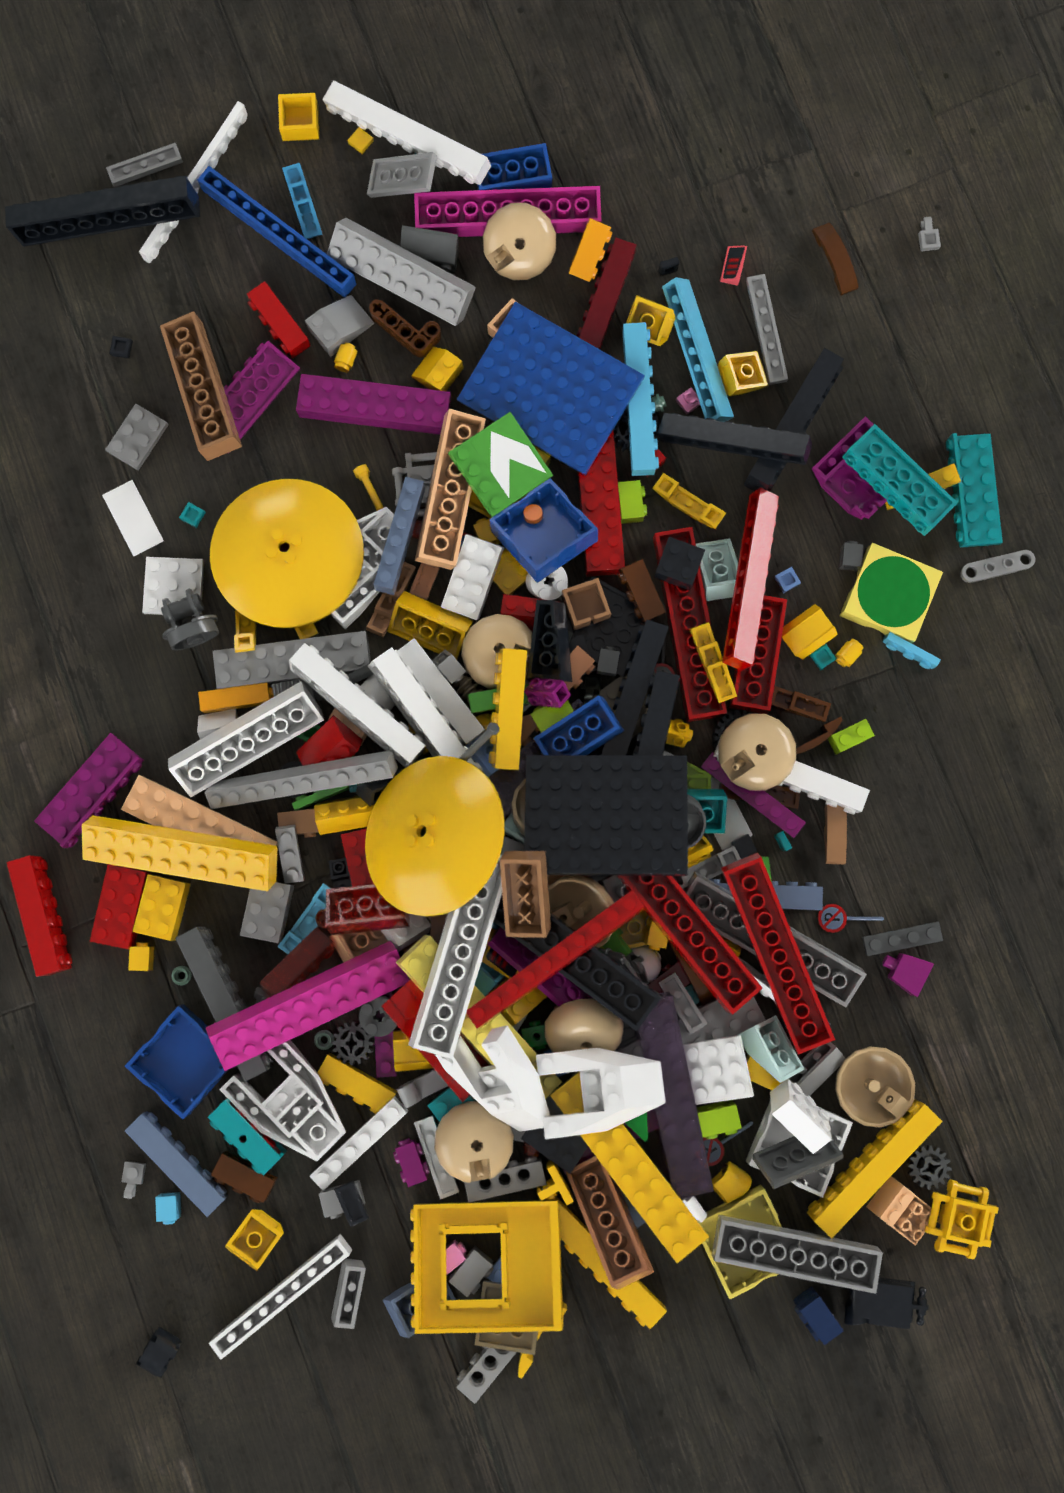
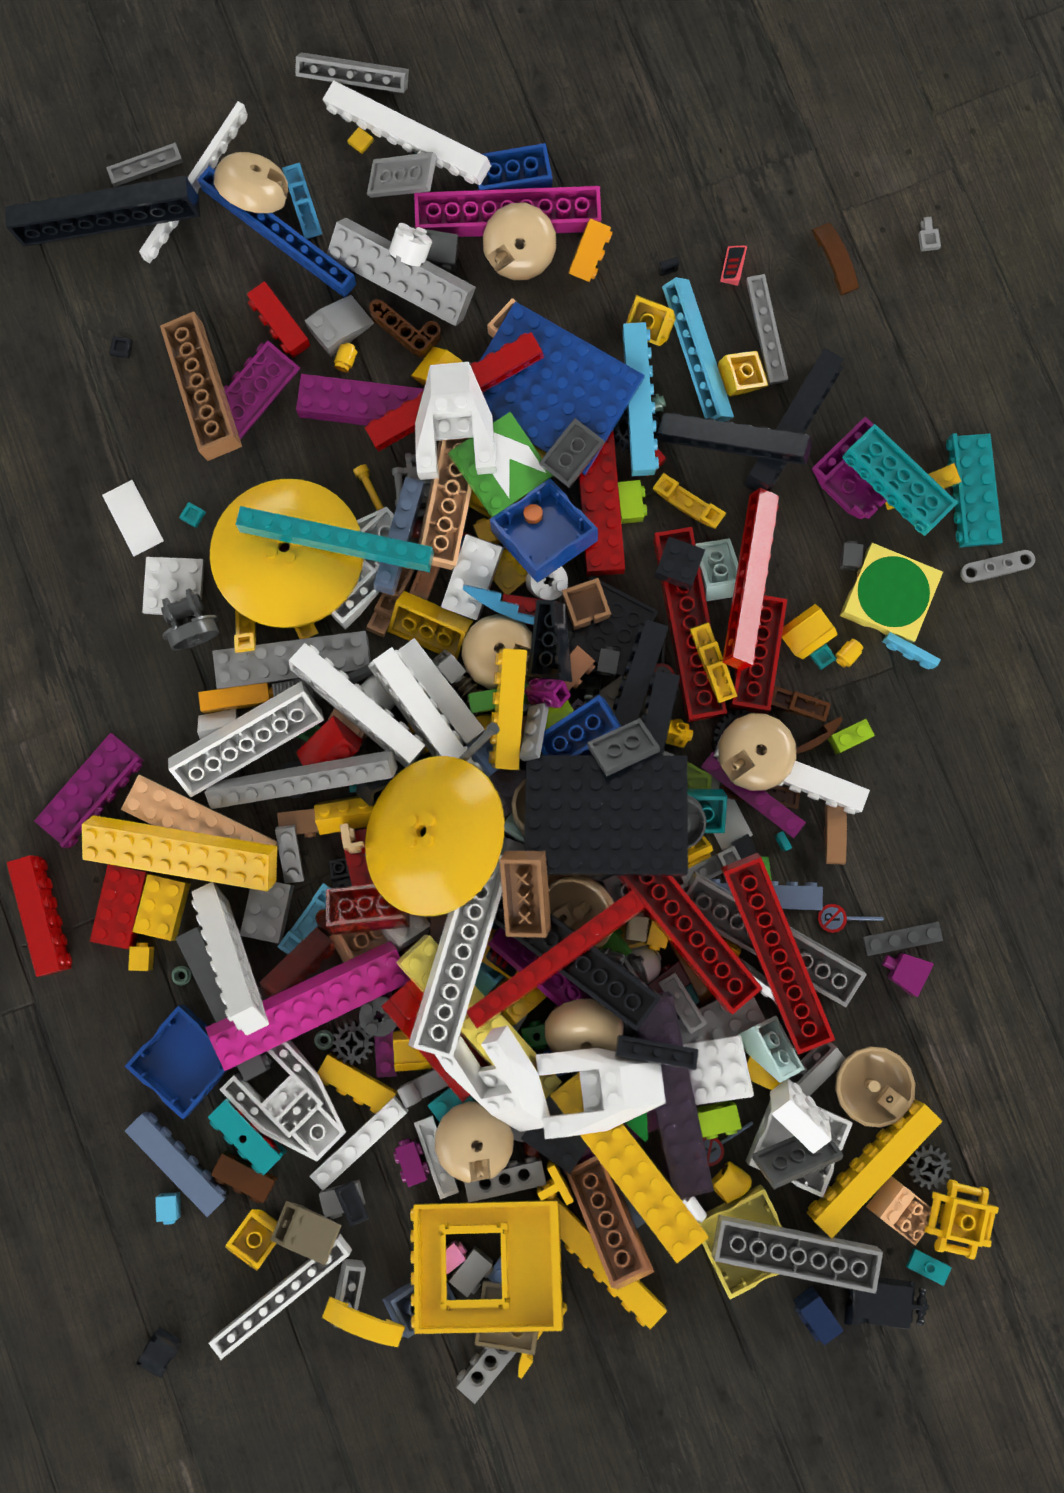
(132, 1175): light grey plate -> none
(136, 437): light grey plate -> none
(229, 959): none -> white brick
(251, 182): none -> tan piece
(298, 116): yellow piece -> none
(305, 801): bright green plate -> none
(305, 1232): none -> dark tan slope
(335, 539): none -> teal brick
(348, 836): none -> tan bracket
(352, 72): none -> light grey brick
(362, 1324): none -> yellow slope
(410, 244): none -> white brick
(450, 410): none -> white wedge
(488, 373): none -> red brick
(492, 600): none -> dark azure slope
(534, 732): none -> light grey plate
(572, 453): none -> dark grey plate
(607, 293): dark red brick -> none
(623, 747): none -> dark grey plate
(637, 928): none -> dark tan brick
(641, 590): reddish brown brick -> none
(656, 1052): none -> black plate
(688, 400): bright pink tile -> none
(787, 580): medium blue plate -> none
(928, 1266): none -> teal plate

